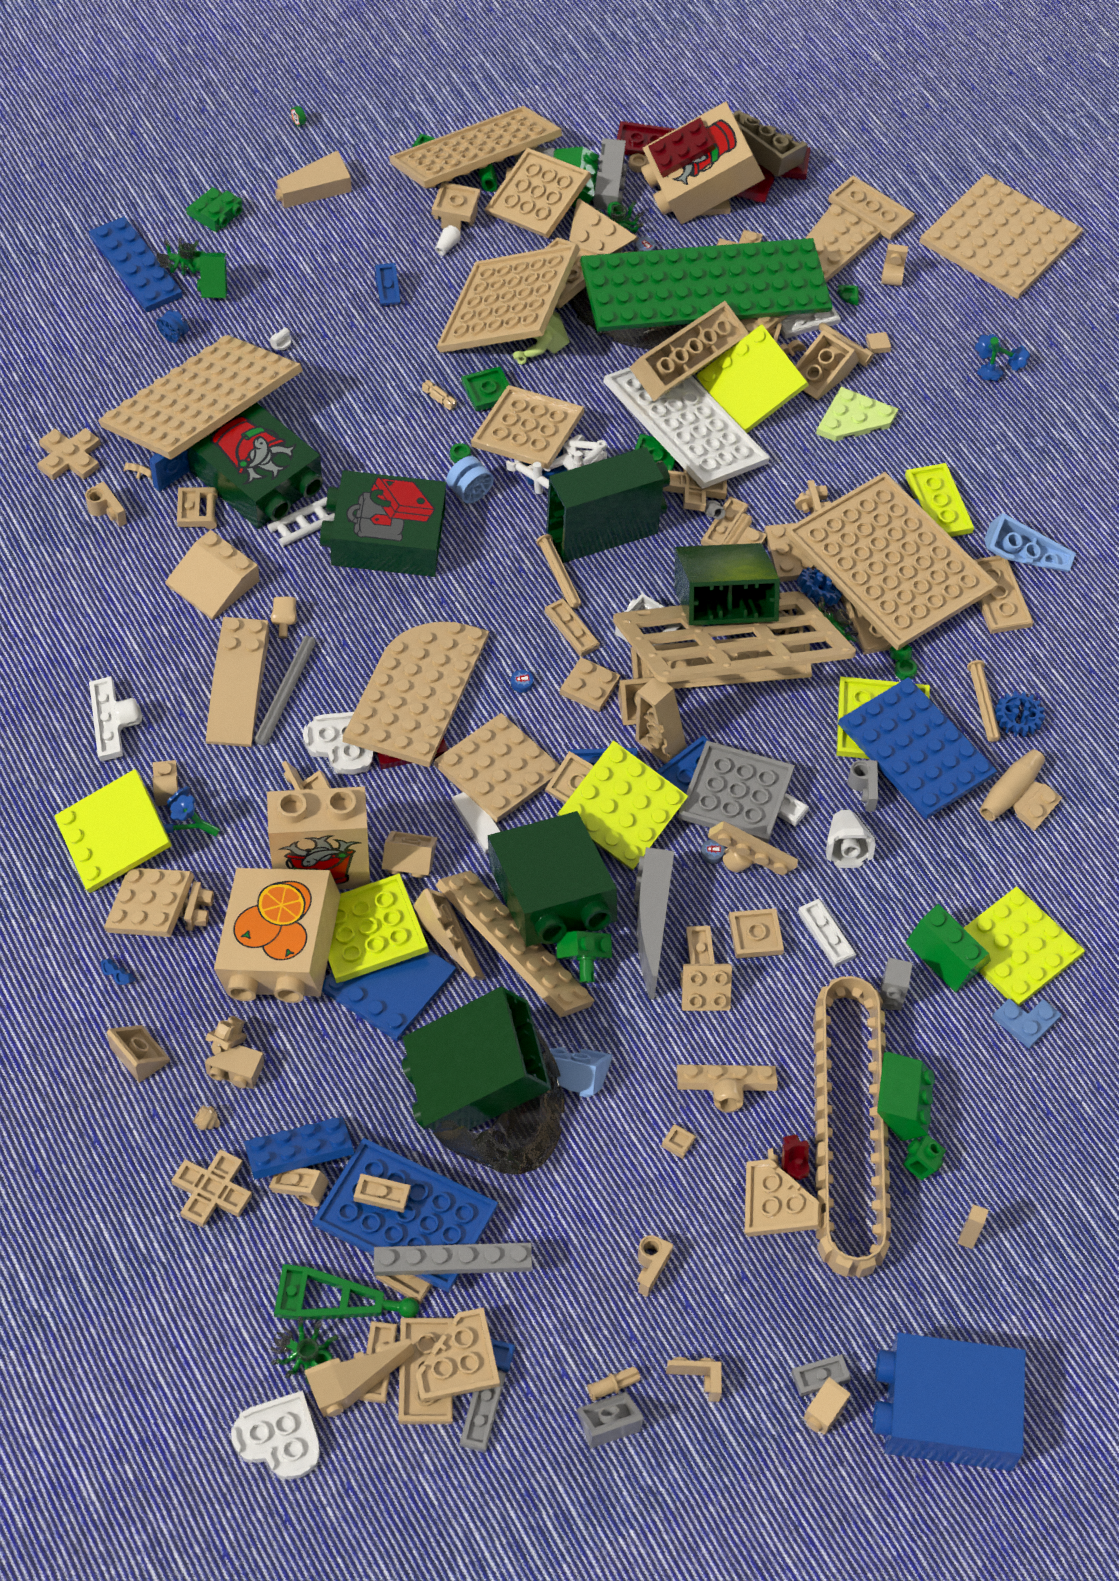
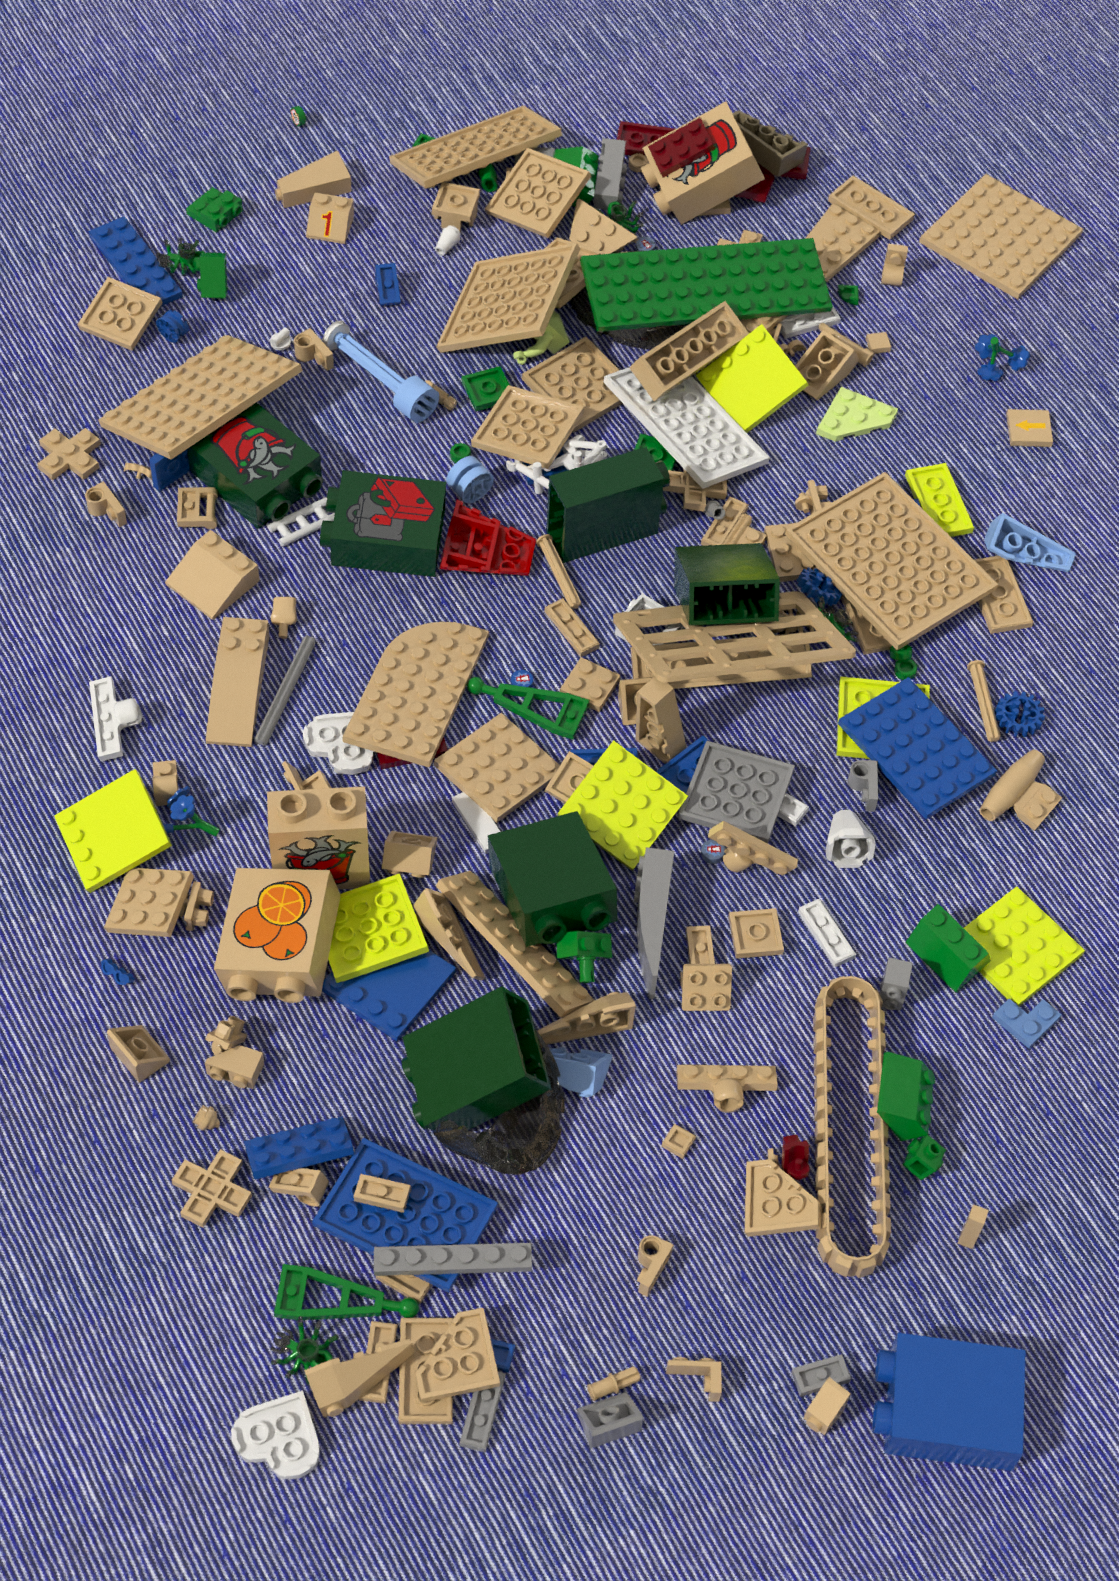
(120, 313): none -> tan plate
(309, 346): none -> tan plate
(330, 218): none -> tan slope
(411, 397): none -> light blue piece
(485, 545): none -> red wedge
(567, 720): none -> green plate
(577, 378): none -> tan plate
(599, 1017): none -> tan wedge
(1029, 427): none -> tan tile

